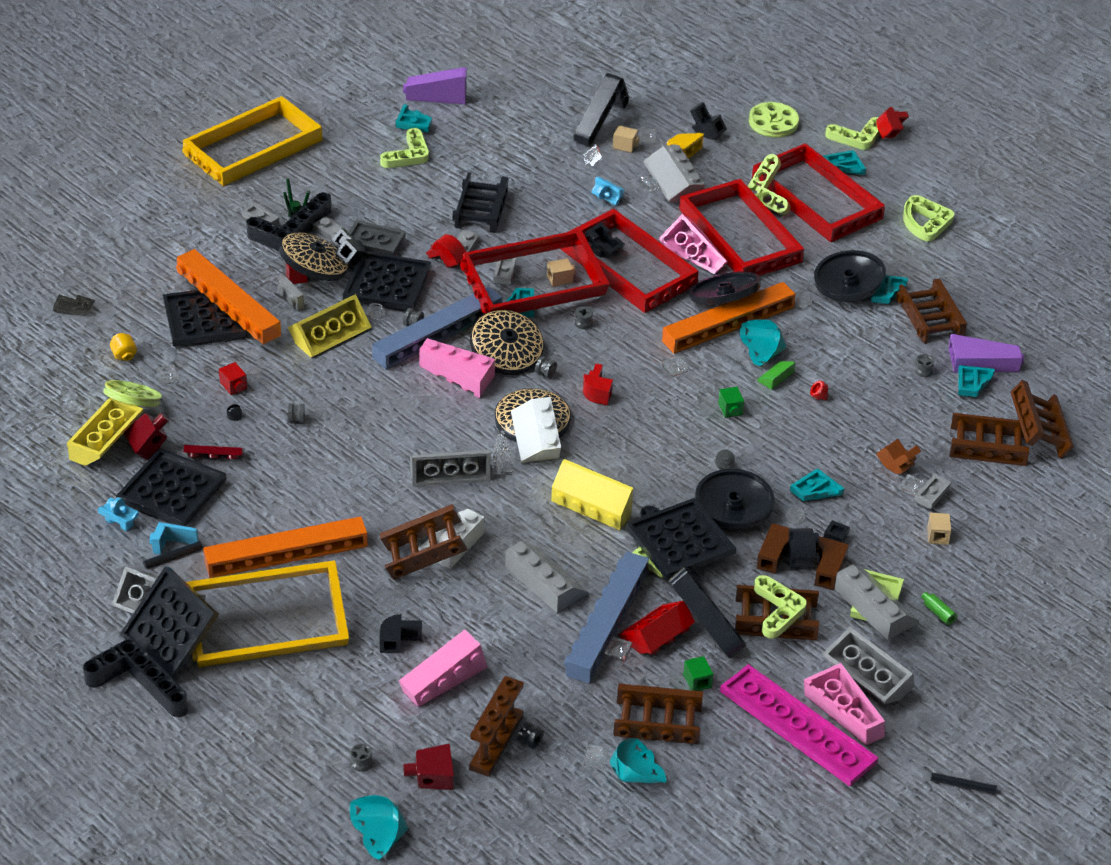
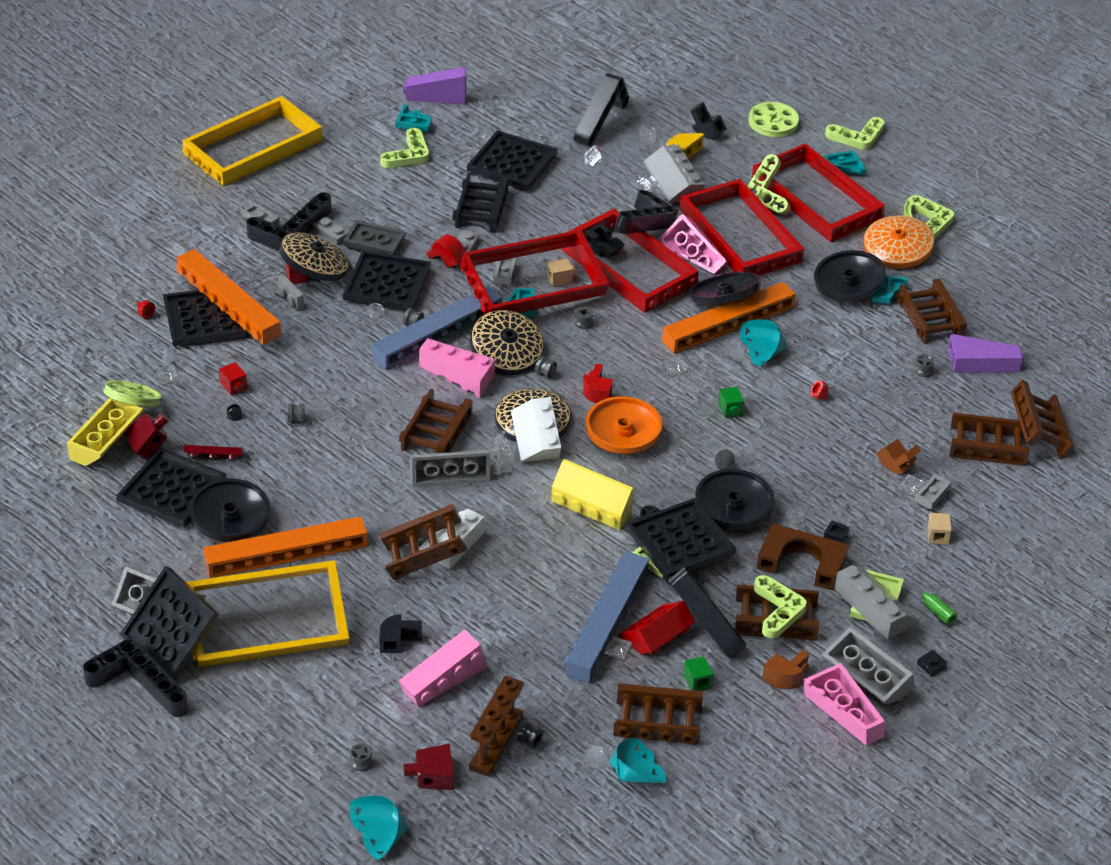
(78, 306): clear smoke slope -> none
(118, 512): medium azure hips -> none
(123, 346): yellow head -> none
(146, 309): none -> red tile
(172, 533): medium azure bracket -> none
(172, 554): black bar -> none
(229, 510): none -> black dish
(293, 206): dark green plant -> none
(330, 326): light yellow slope -> none
(348, 247): black brick -> none
(448, 435): none -> reddish brown fence
(513, 158): none -> black plate
(543, 576): light grey slope -> none
(606, 190): medium azure hips -> none
(623, 425): none -> orange dish
(625, 139): tan brick -> none
(649, 215): none -> black beam
(777, 374): bright green slope -> none
(785, 673): none -> dark orange brick
(799, 725): dark pink plate -> none
(803, 548): black cylinder -> none
(816, 486): teal wing -> none
(890, 122): red brick -> none
(899, 241): none -> orange dish
(932, 663): none -> black plate
(969, 784): black bar -> none
(973, 379): teal wing -> none

